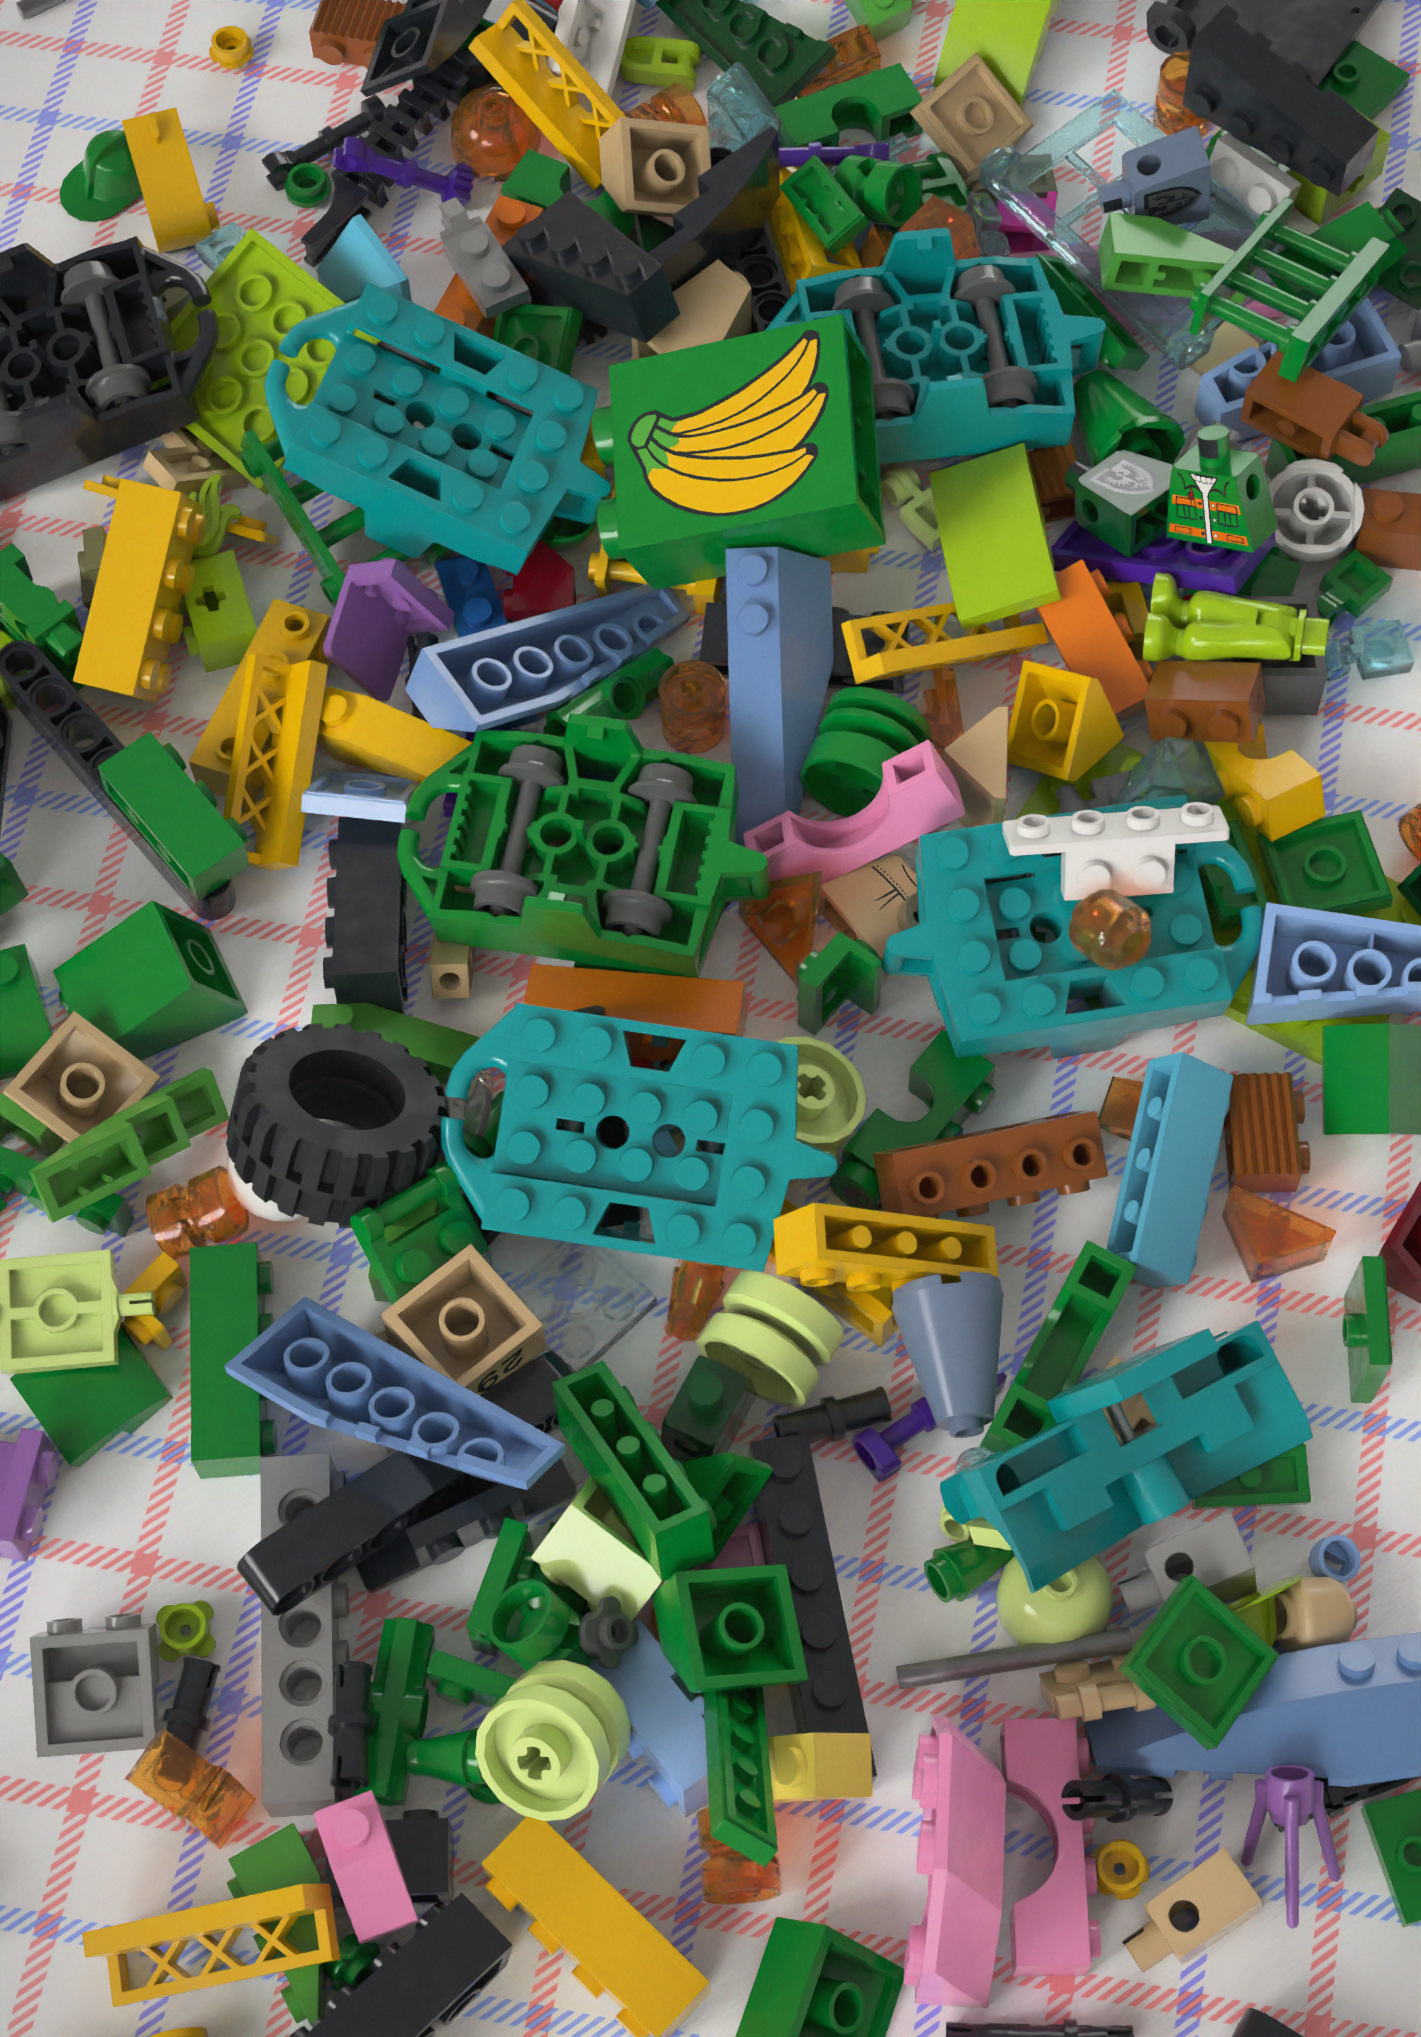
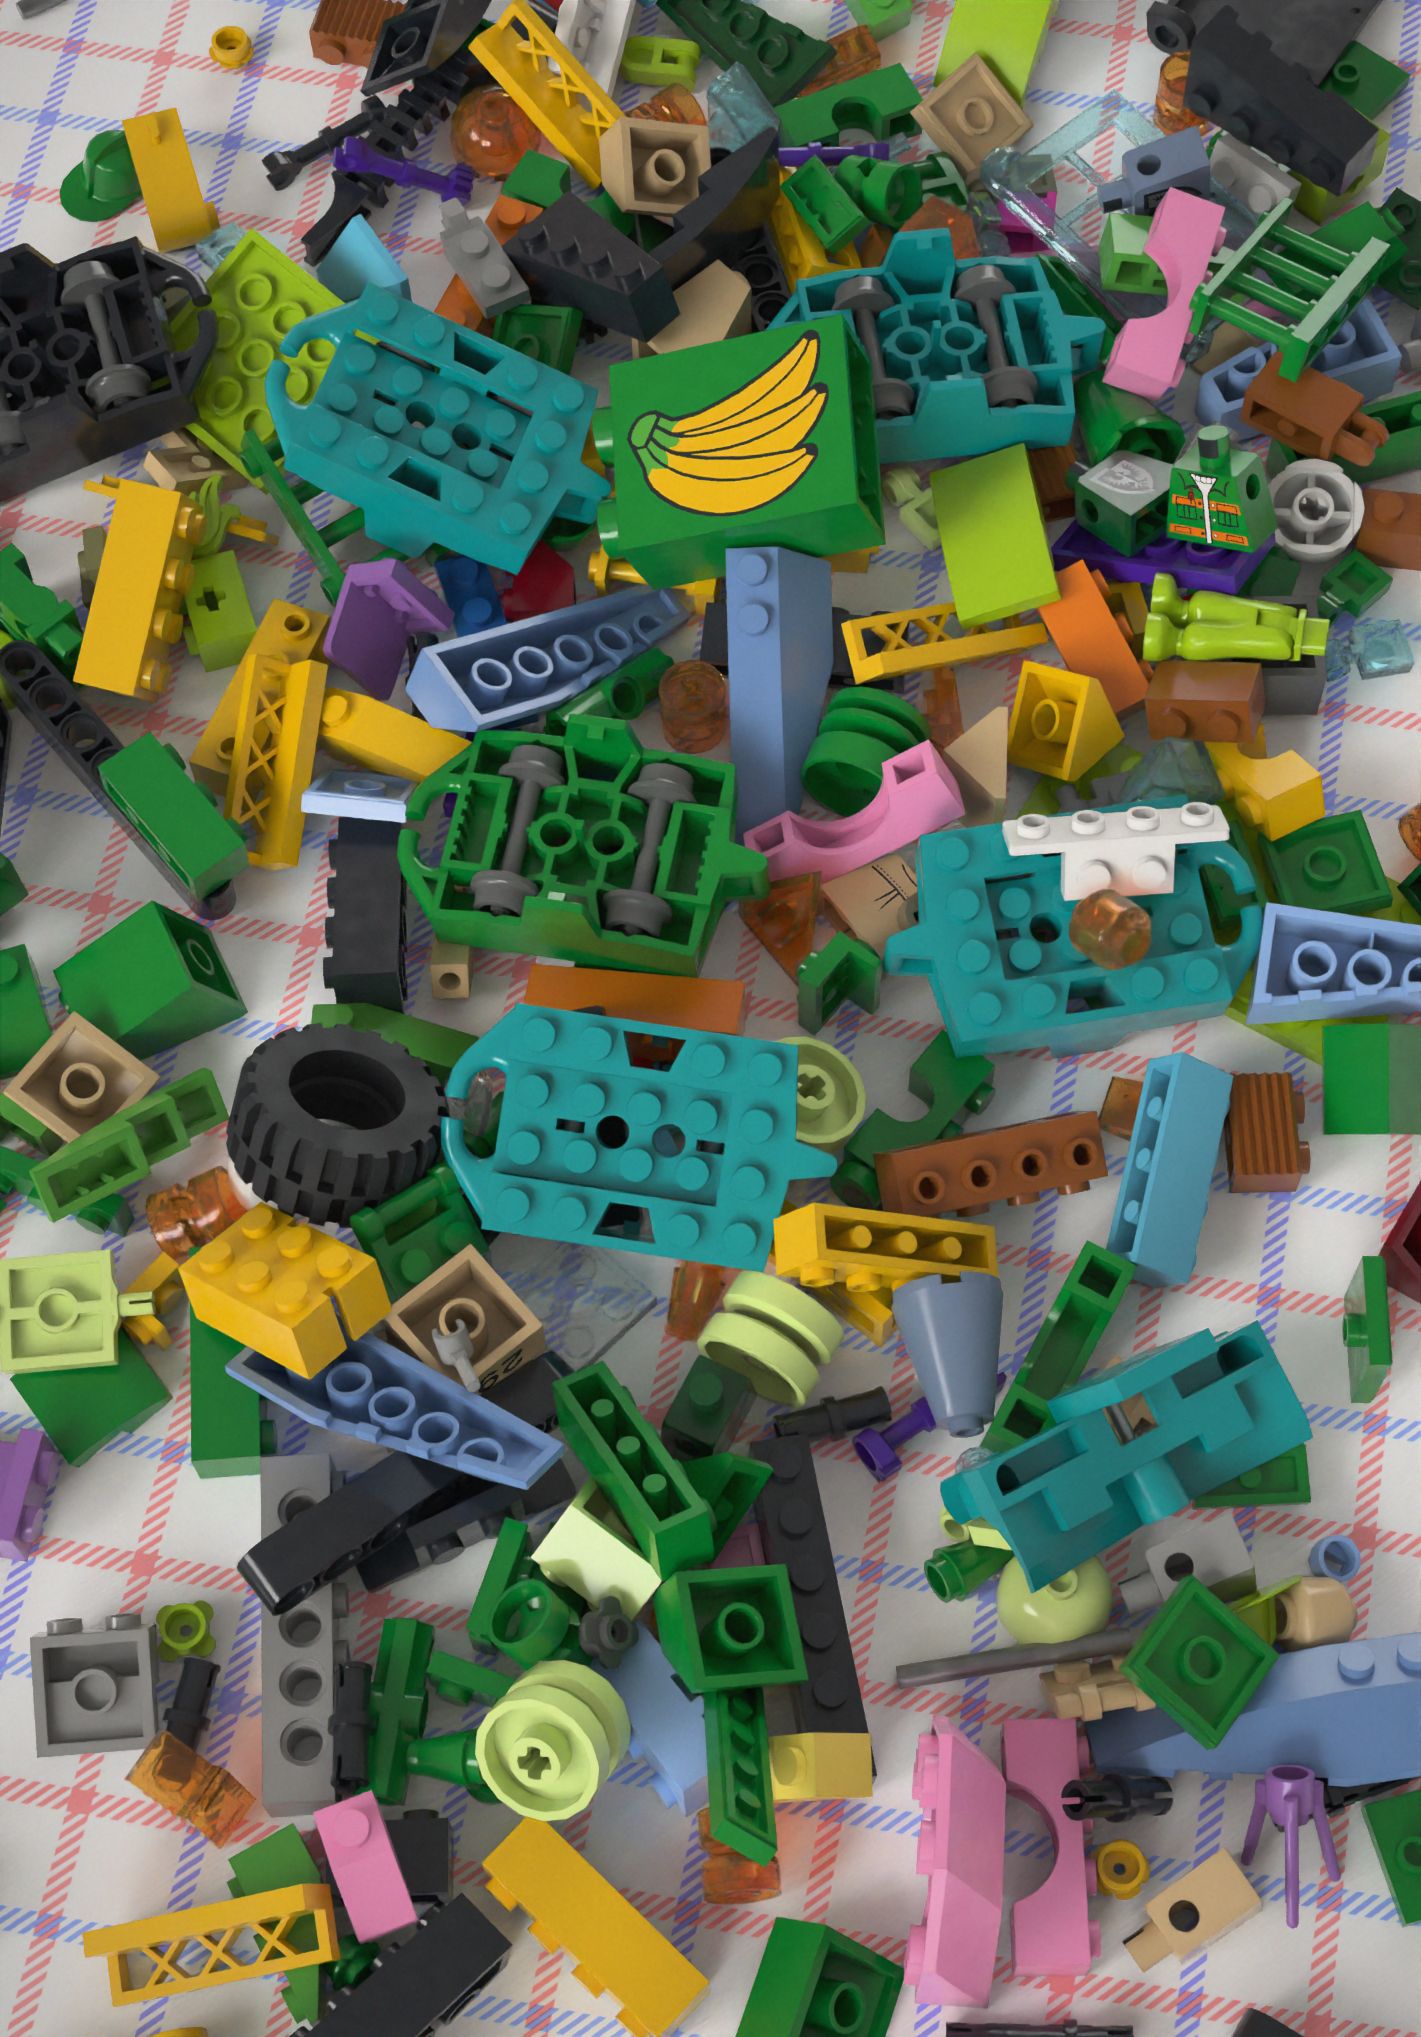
(274, 1287): none -> yellow piece
(308, 186): green plate -> none
(456, 1351): none -> light grey hand
(1181, 244): none -> bright pink arch
(1272, 1237): clear orange slope -> none

